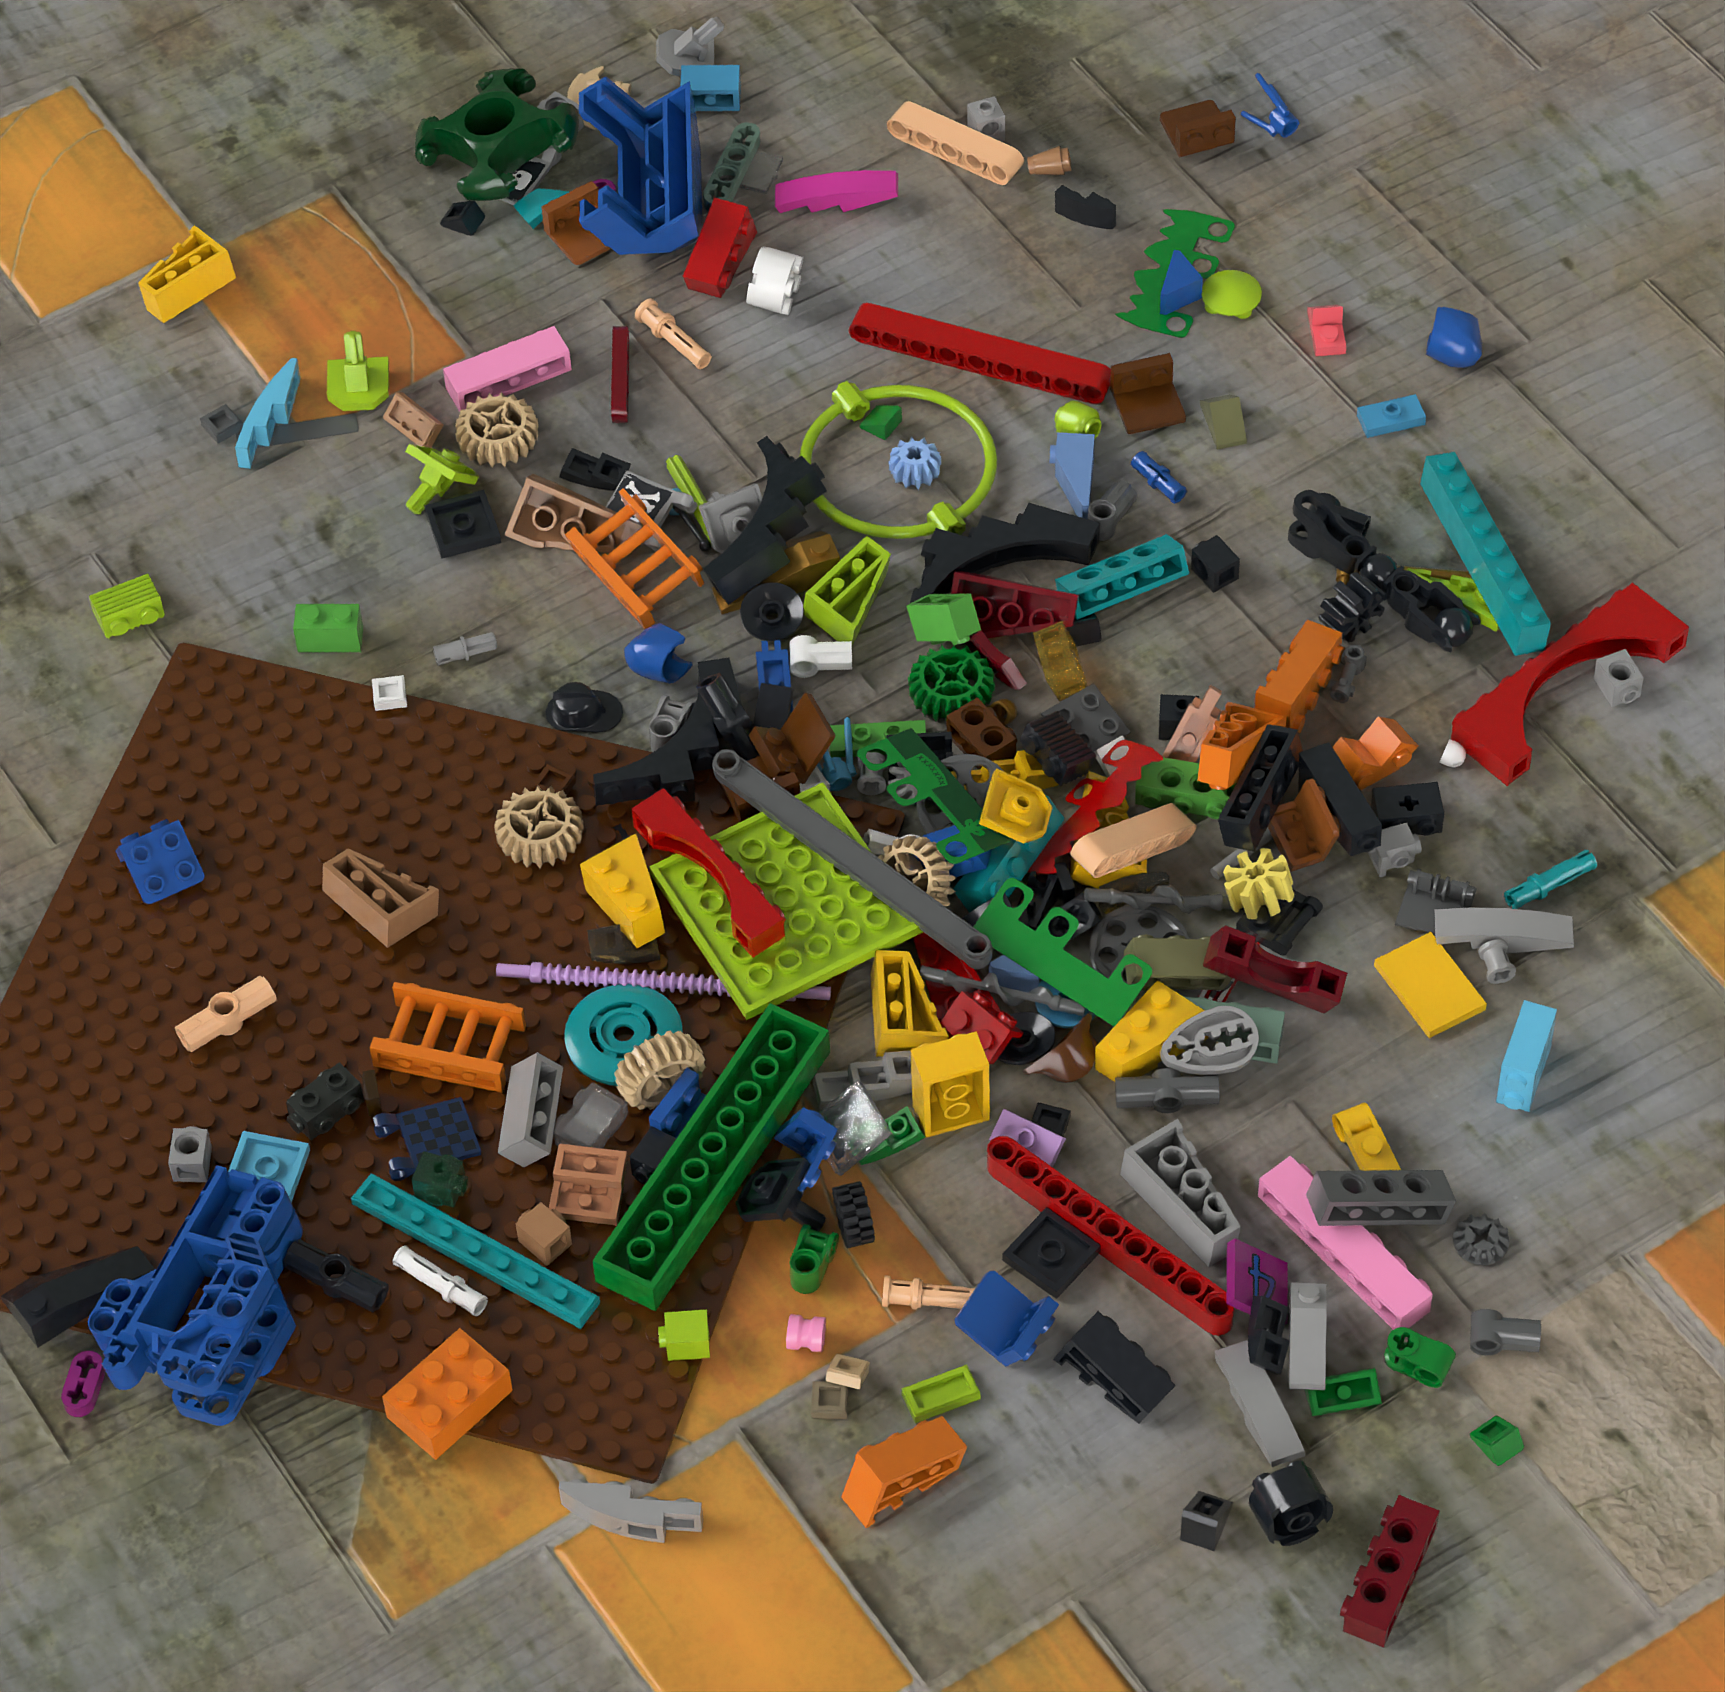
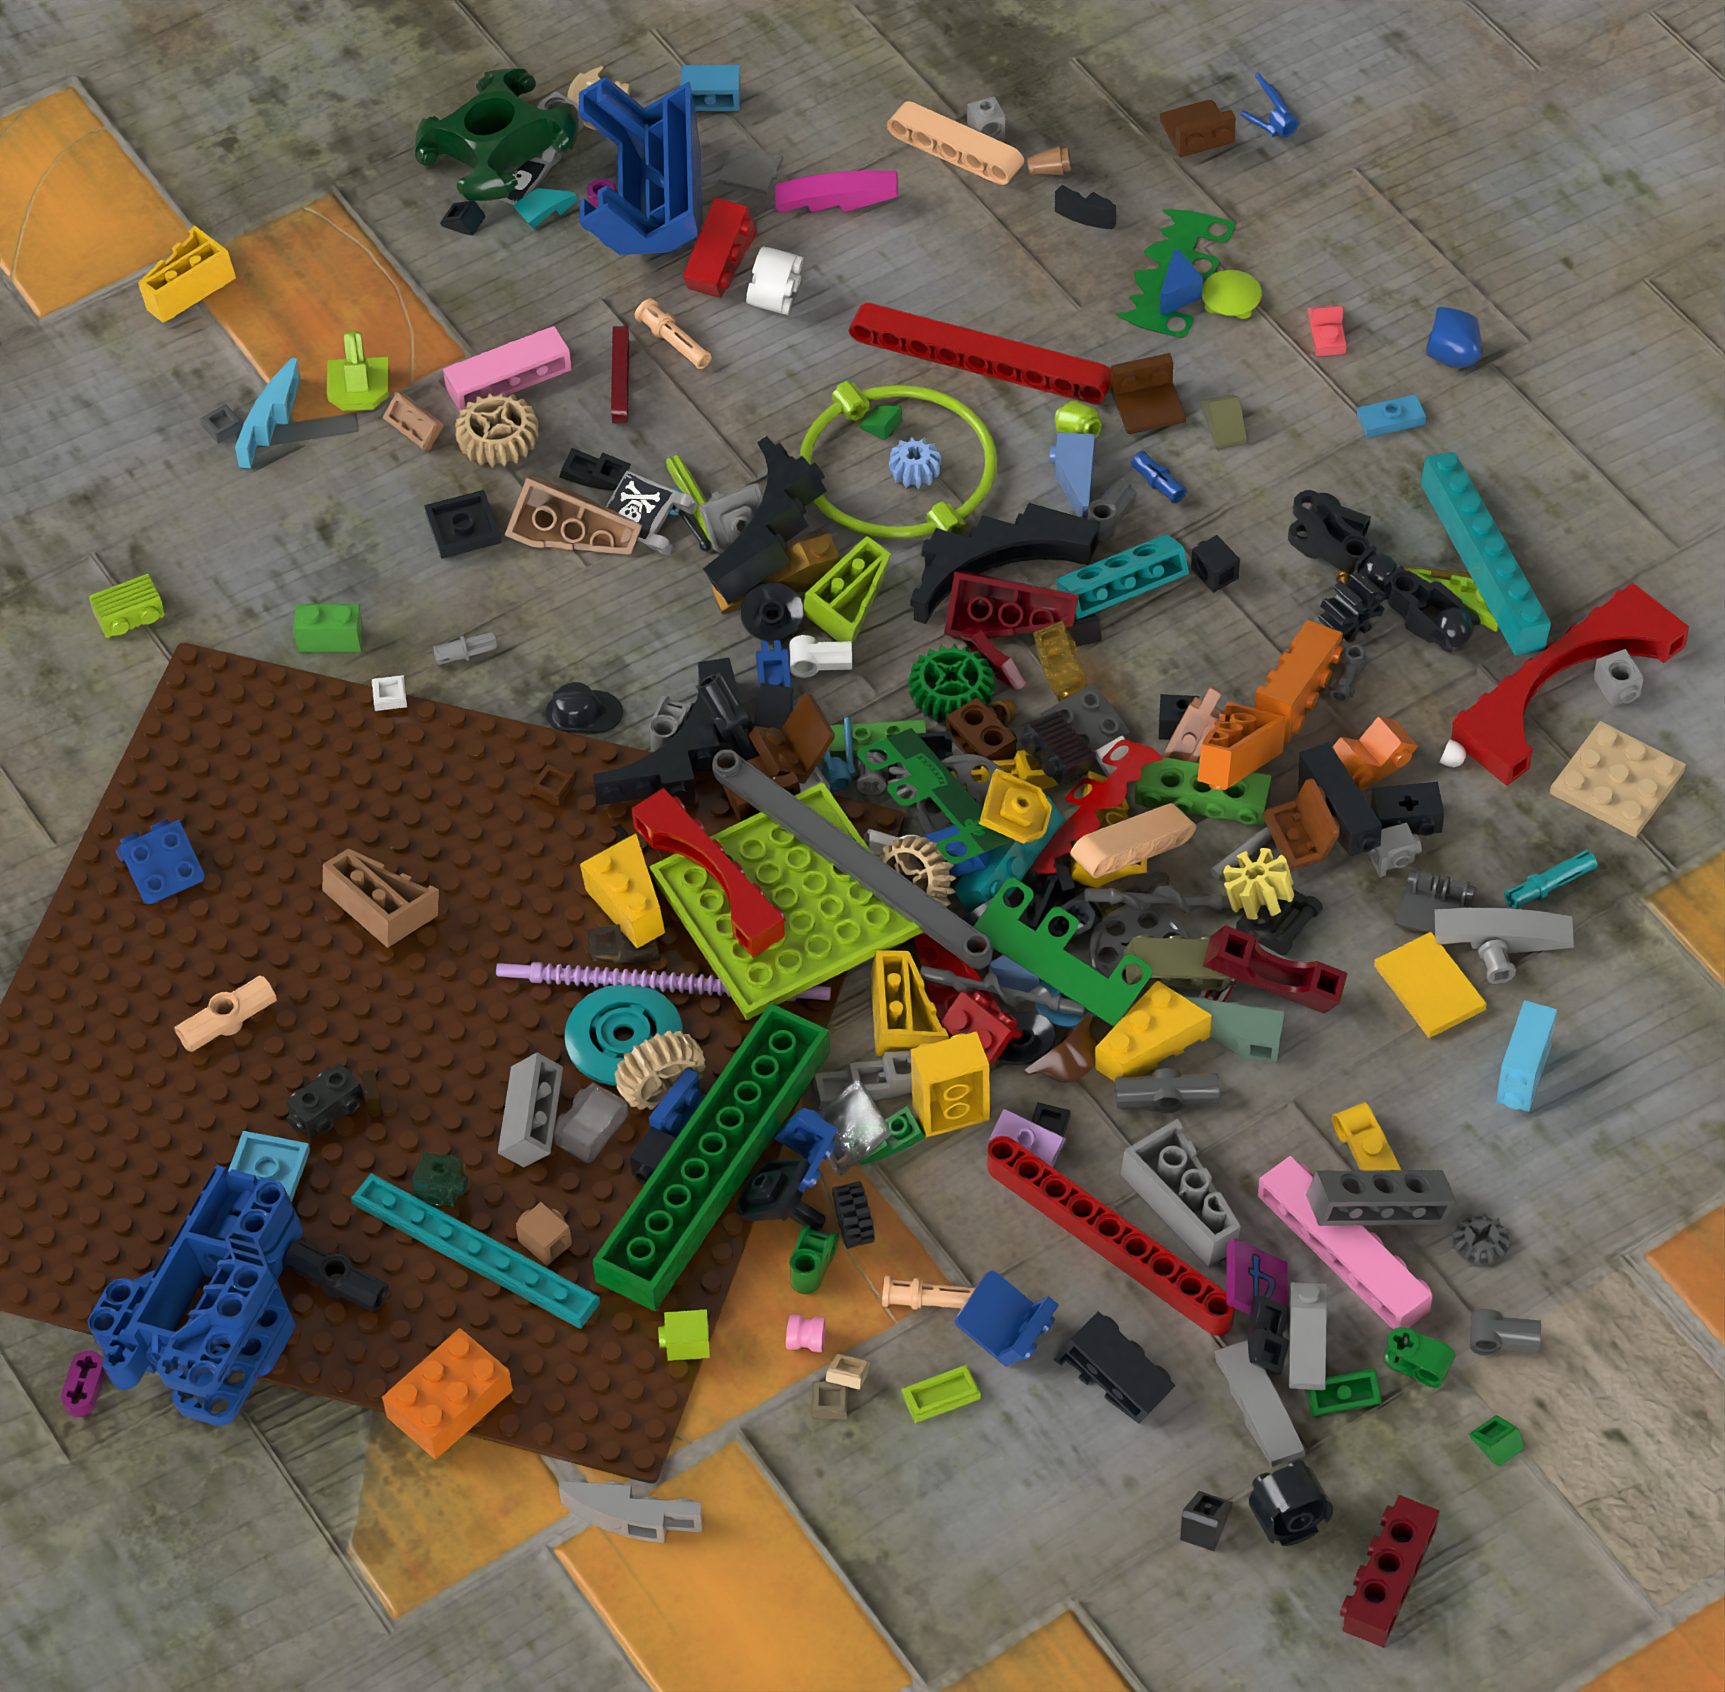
(65, 1296): black wedge -> none
(192, 1166): light grey brick -> none
(433, 1129): dark blue flag -> none
(437, 475): lime piece -> none
(443, 1065): orange fence -> none
(452, 1288): white pin -> none
(532, 818): tan gear -> none
(564, 228): dark orange bracket -> none
(588, 1183): nougat slope -> none
(622, 585): orange fence -> none
(653, 654): blue piece -> none
(687, 47): light grey piece -> none
(730, 167): sand green beam -> none
(900, 1465): orange wedge -> none
(944, 618): bright green brick -> none
(1051, 1253): black plate -> none
(1211, 1024): light grey piece -> none
(1260, 788): black brick -> none
(1617, 779): none -> tan plate

